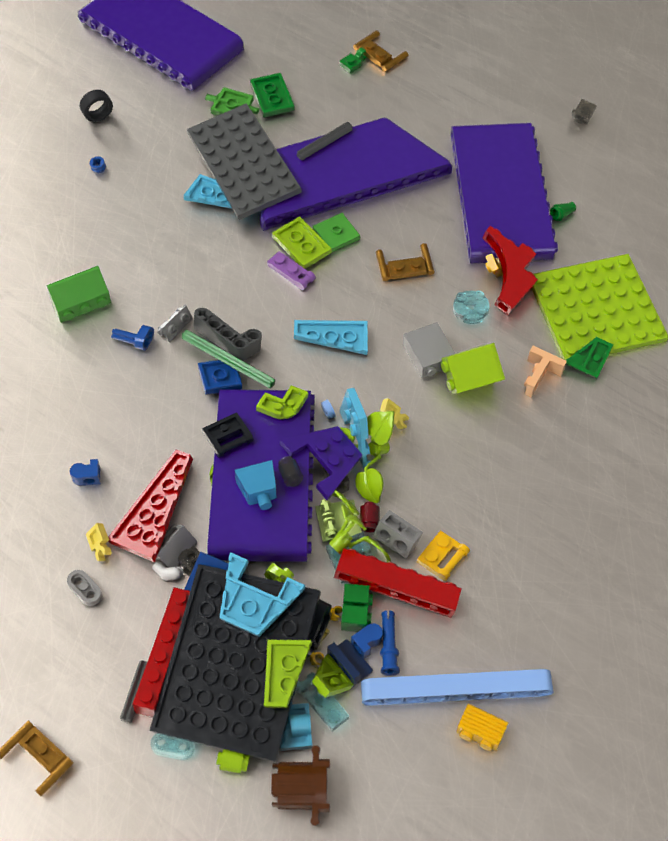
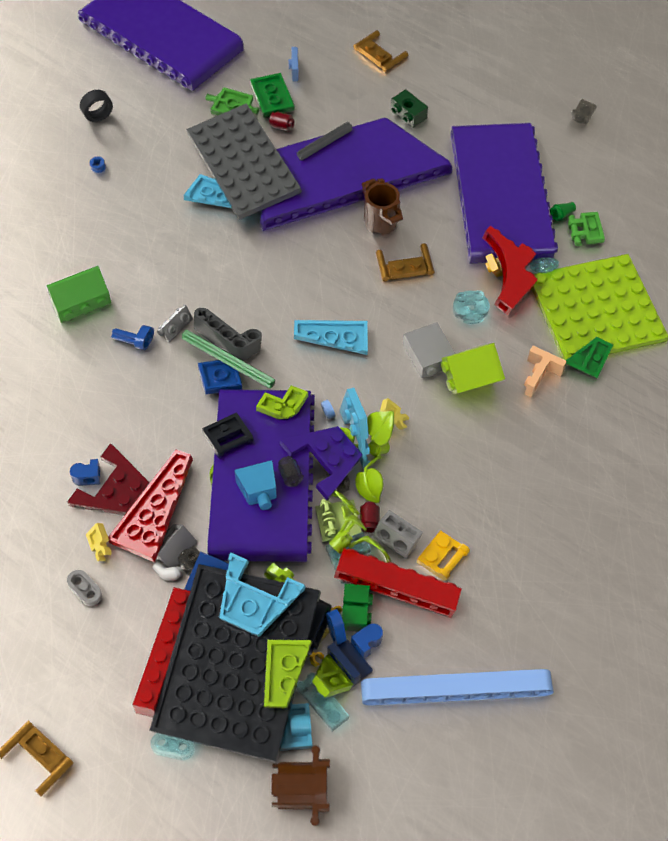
(118, 491): none -> dark red wing
(128, 710): dark grey axle -> none
(232, 761): lime brick -> none
(281, 121): none -> dark red brick
(291, 270): medium lavender plate -> none
(293, 64): none -> medium blue plate
(301, 242): lime plate -> none
(336, 627): none -> blue beam
(337, 232): bright green plate -> none
(353, 62): green plate -> none
(381, 206): none -> reddish brown container
(389, 651): blue pin -> none
(409, 108): none -> dark green brick
(481, 727): yellow brick -> none
(544, 265): none -> clear light blue gear
(591, 226): none -> bright green plate

